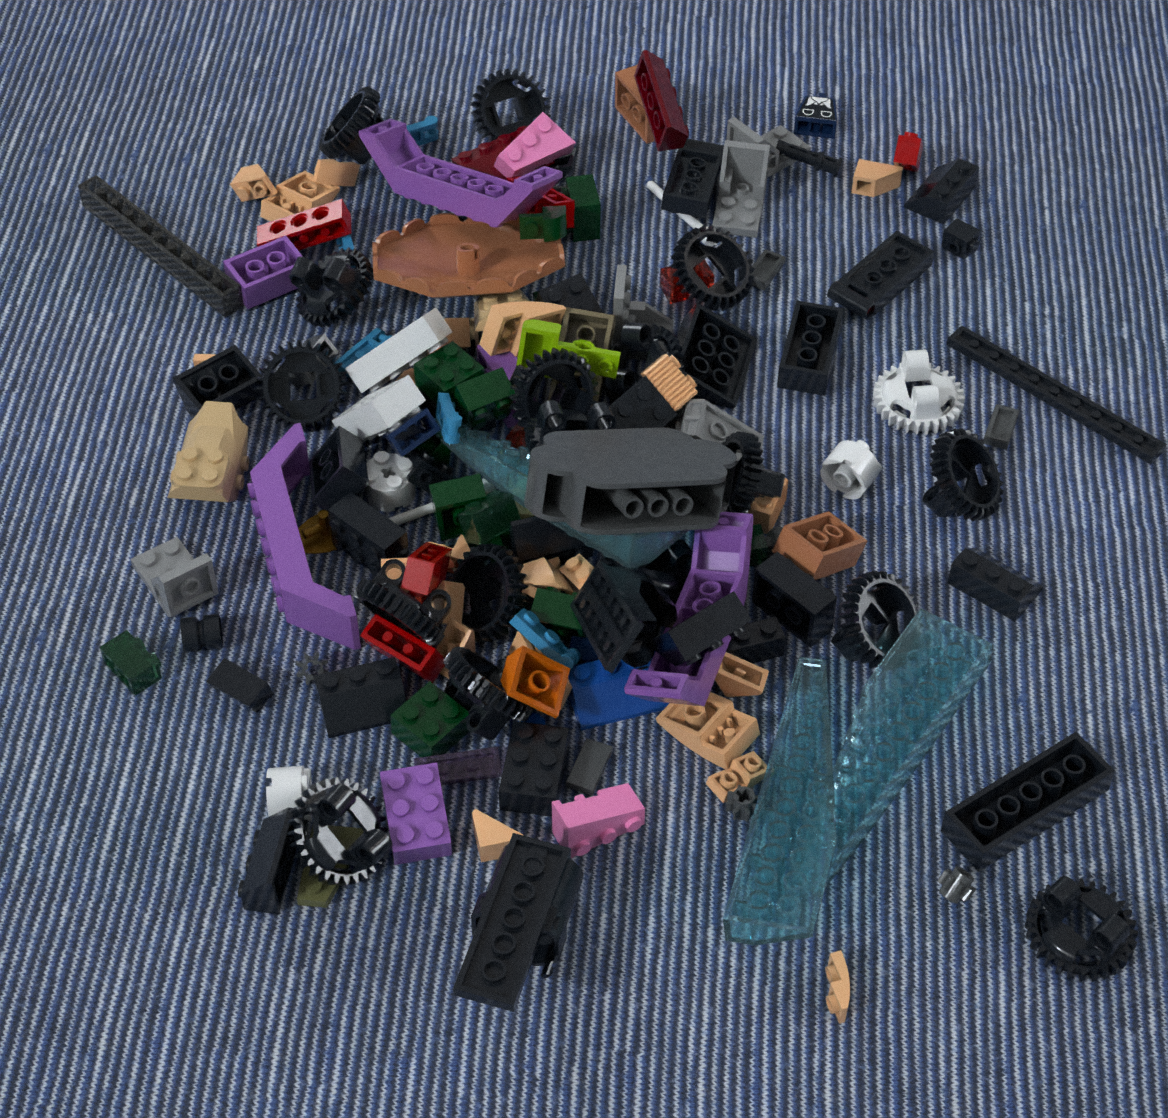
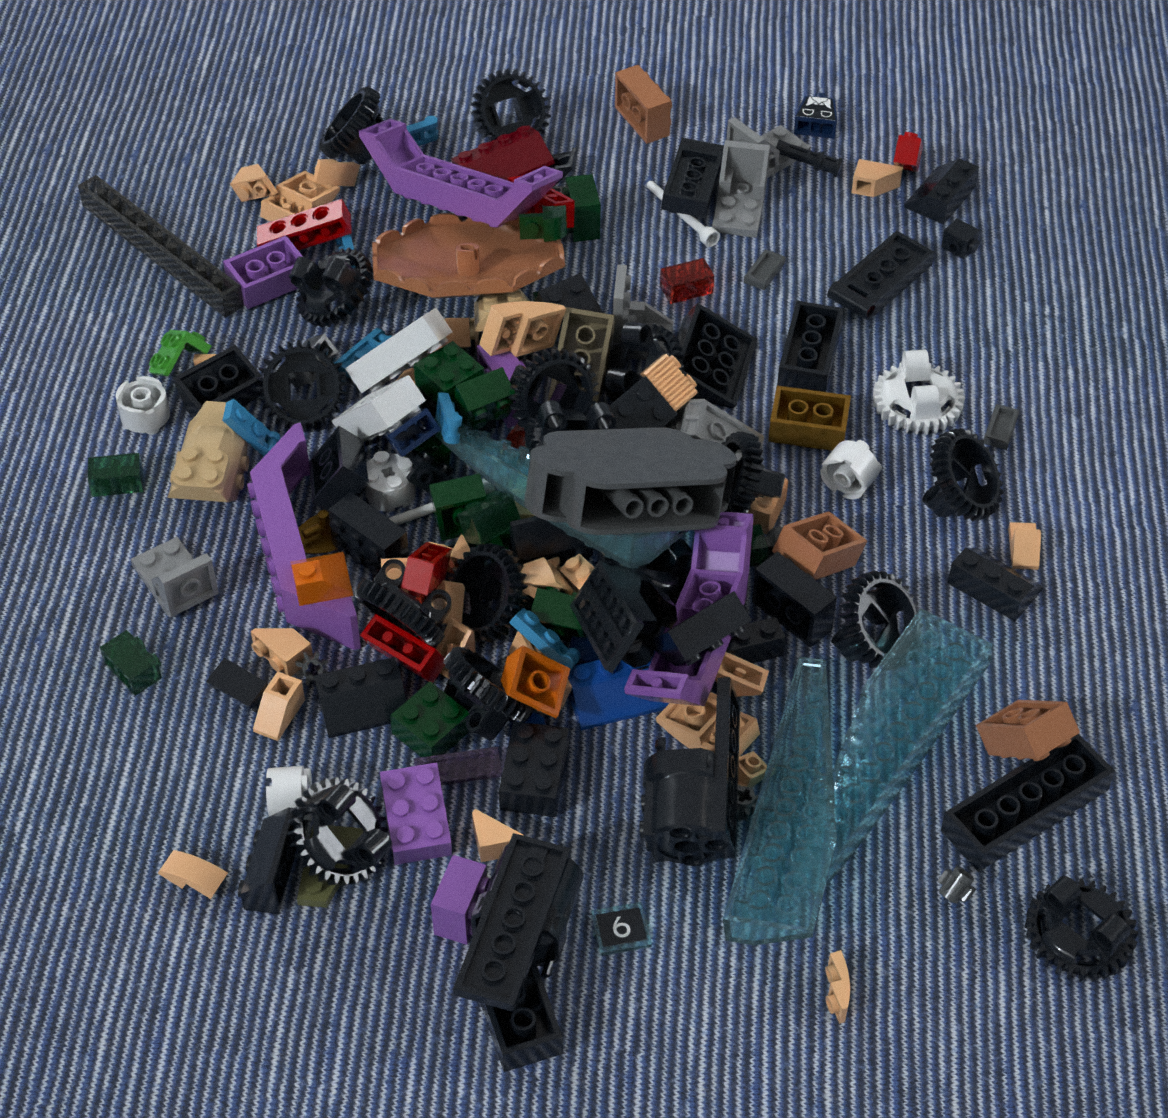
(115, 474): none -> clear green brick
(143, 405): none -> white brick
(172, 346): none -> bright green bracket
(191, 870): none -> light nougat slope
(200, 633): black wheel -> none
(249, 427): none -> dark azure plate
(279, 705): none -> light nougat slope
(281, 648): none -> light nougat slope
(321, 578): none -> orange slope
(457, 898): none -> medium lavender brick
(529, 1031): none -> black brick
(534, 147): bright pink wedge -> none
(542, 335): lime plate -> none
(589, 766): dark grey tile -> none
(597, 818): bright pink wedge -> none
(621, 928): none -> piece
(660, 102): dark red slope -> none
(695, 793): none -> black piece
(725, 258): black piece -> none
(808, 418): none -> pearl gold brick
(1024, 545): none -> light nougat slope
(1028, 729): none -> nougat brick
(1057, 395): black plate -> none

